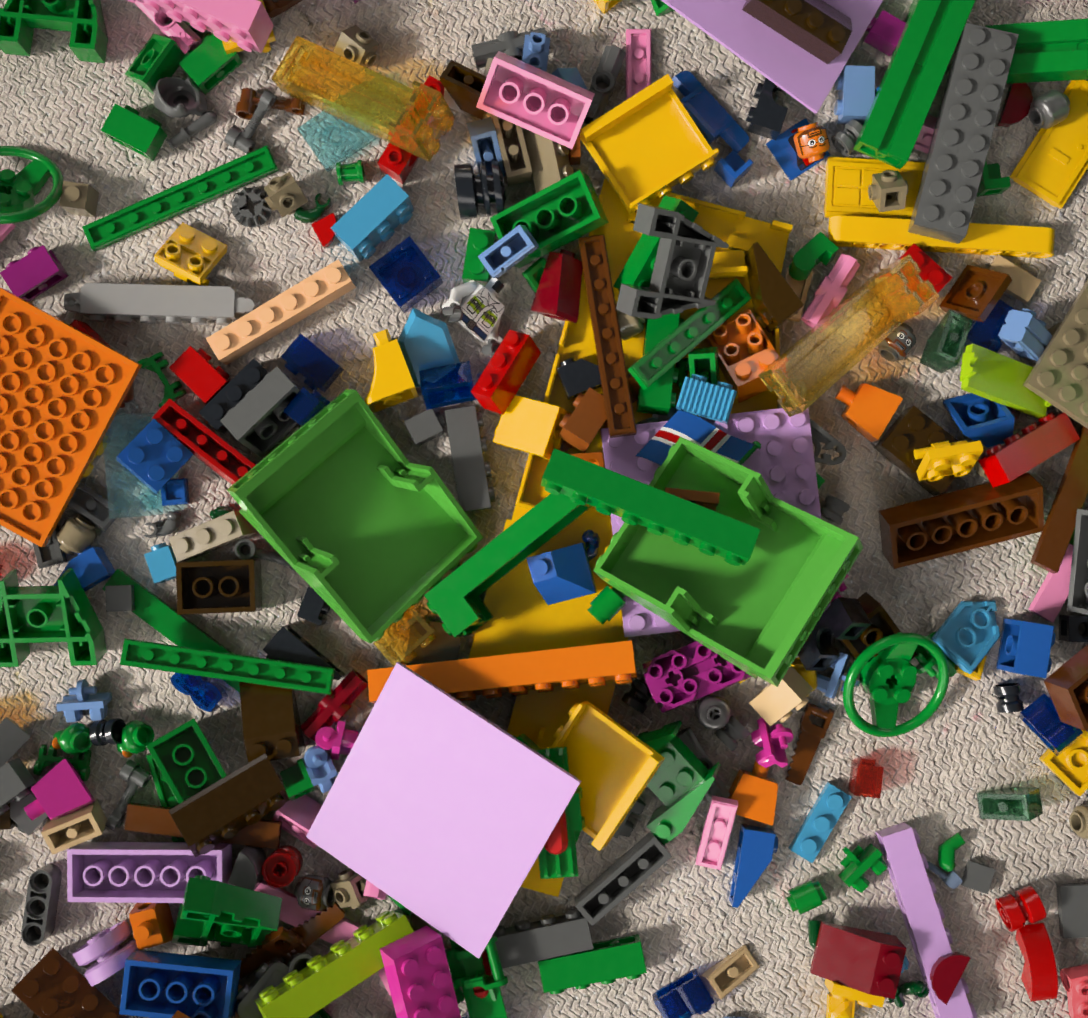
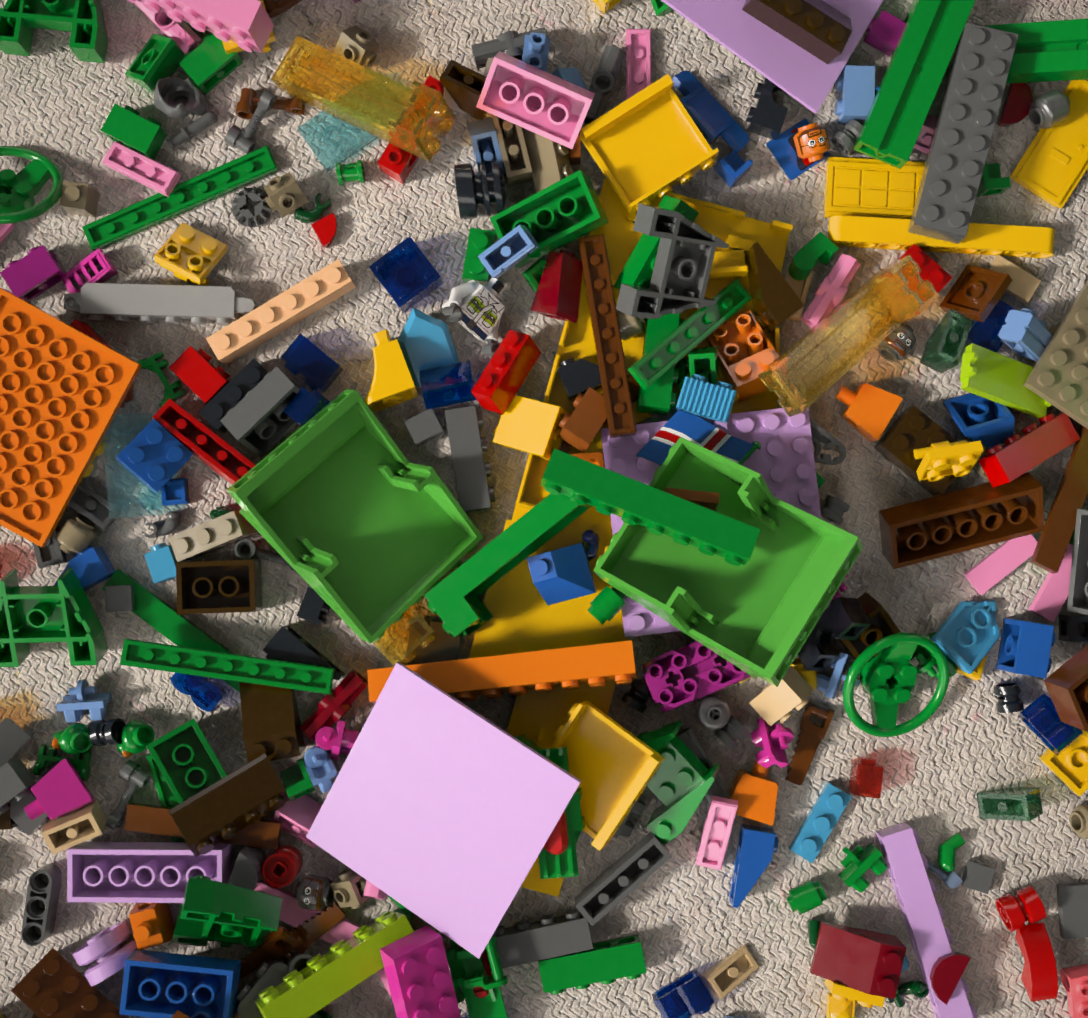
(90, 261): none -> dark pink slope
(141, 168): none -> bright pink tile
(374, 218): dark azure brick -> none
(888, 191): dark tan brick -> none
(1000, 563): none -> bright pink tile

